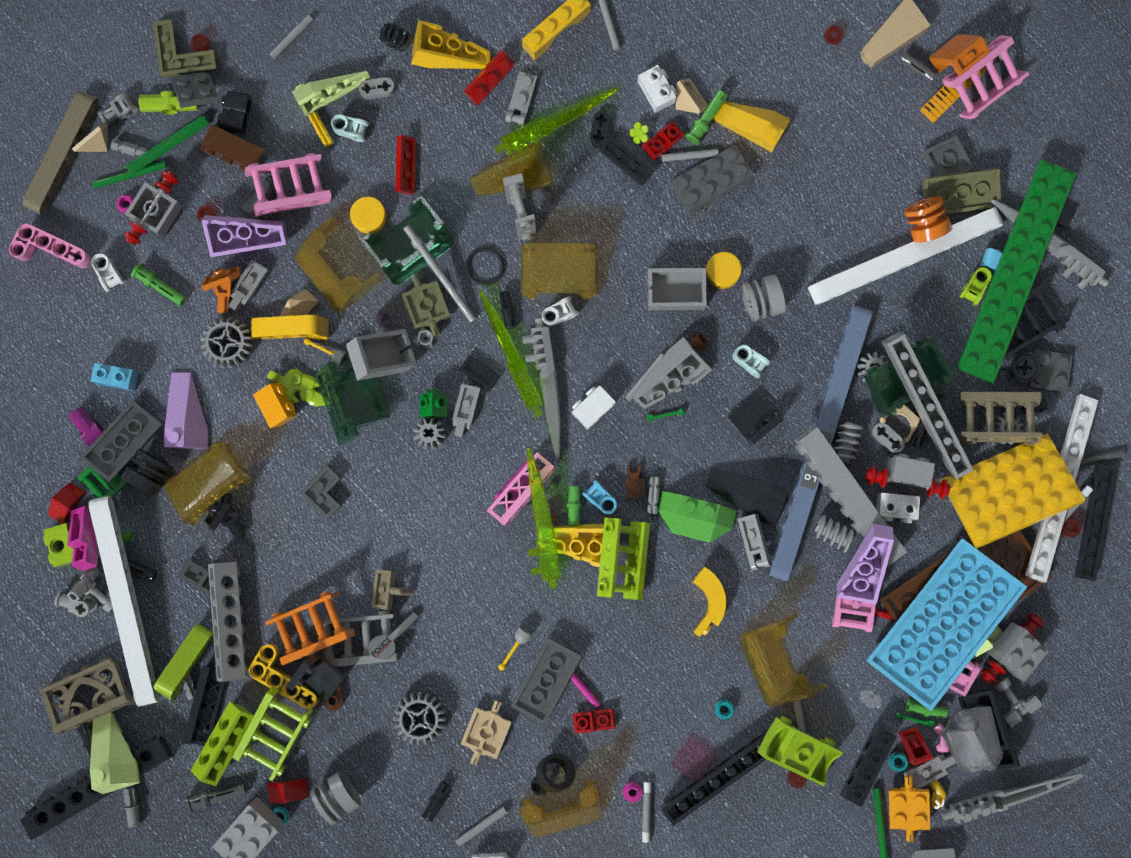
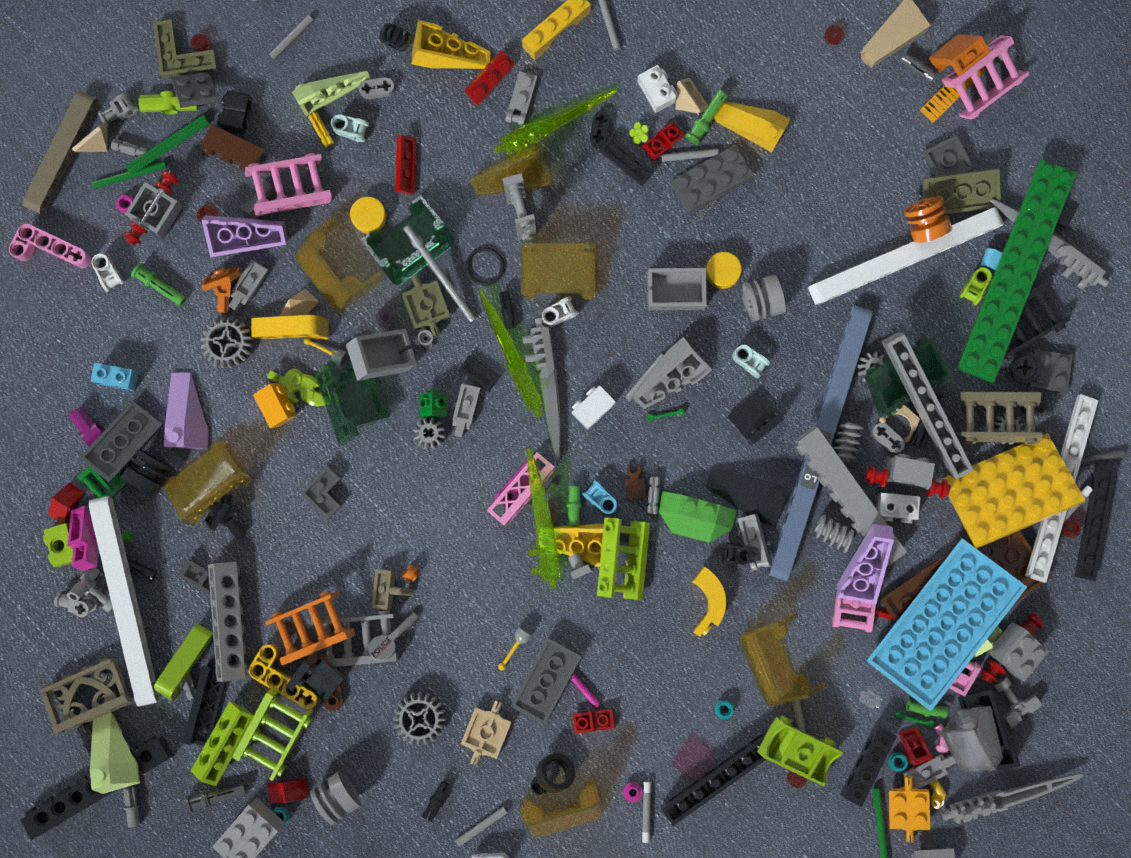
(410, 573): none -> orange plate
(578, 566): none -> light grey tile
(699, 342): reddish brown plate -> none
(736, 553): none -> black piece

